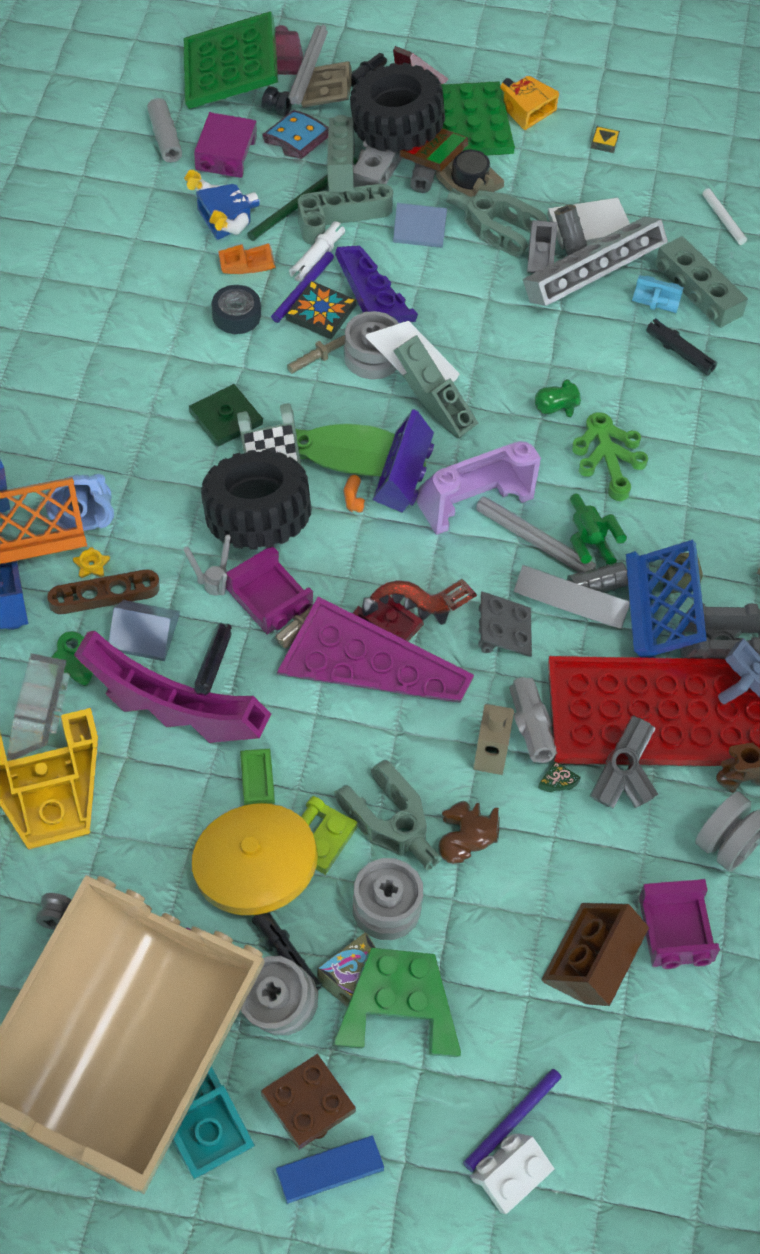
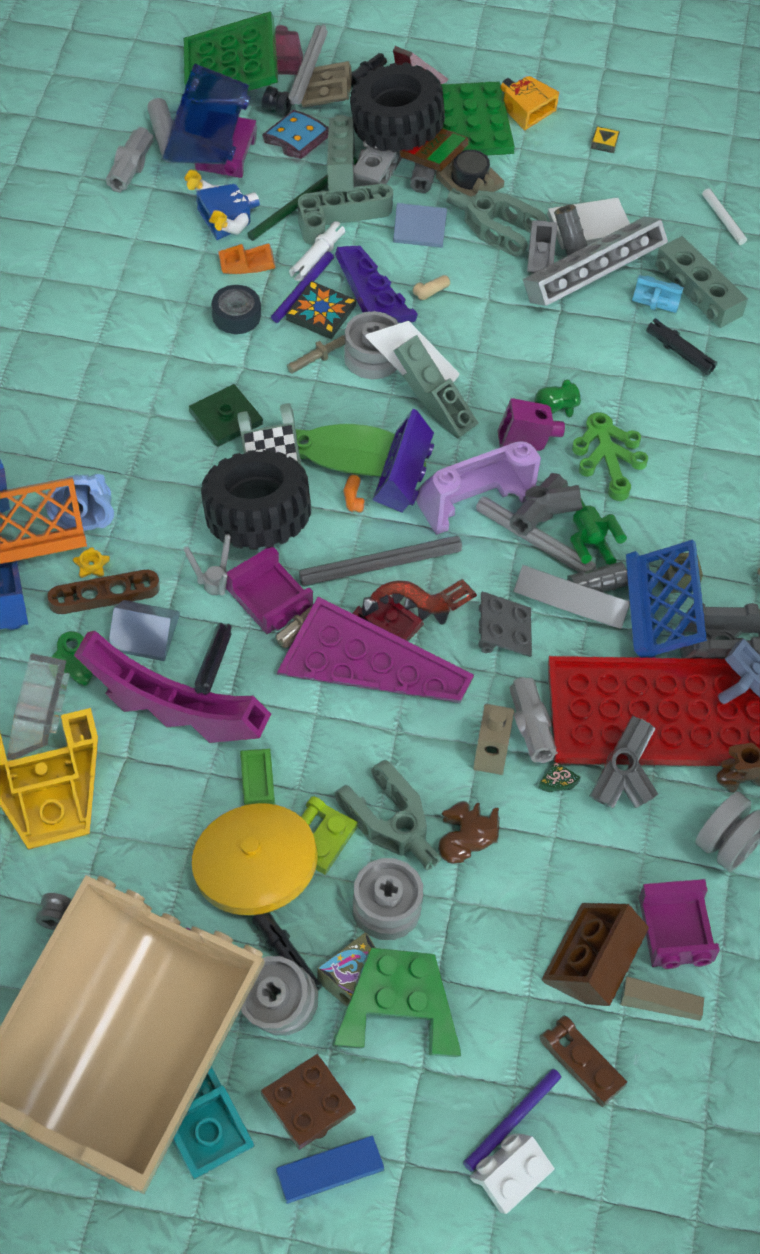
(129, 159): none -> light grey piece
(206, 118): none -> clear blue windscreen
(380, 560): none -> dark grey axle
(425, 291): none -> tan arm
(528, 423): none -> magenta torso
(544, 501): none -> dark grey piece
(583, 1061): none -> reddish brown plate
(661, 999): none -> dark tan piece

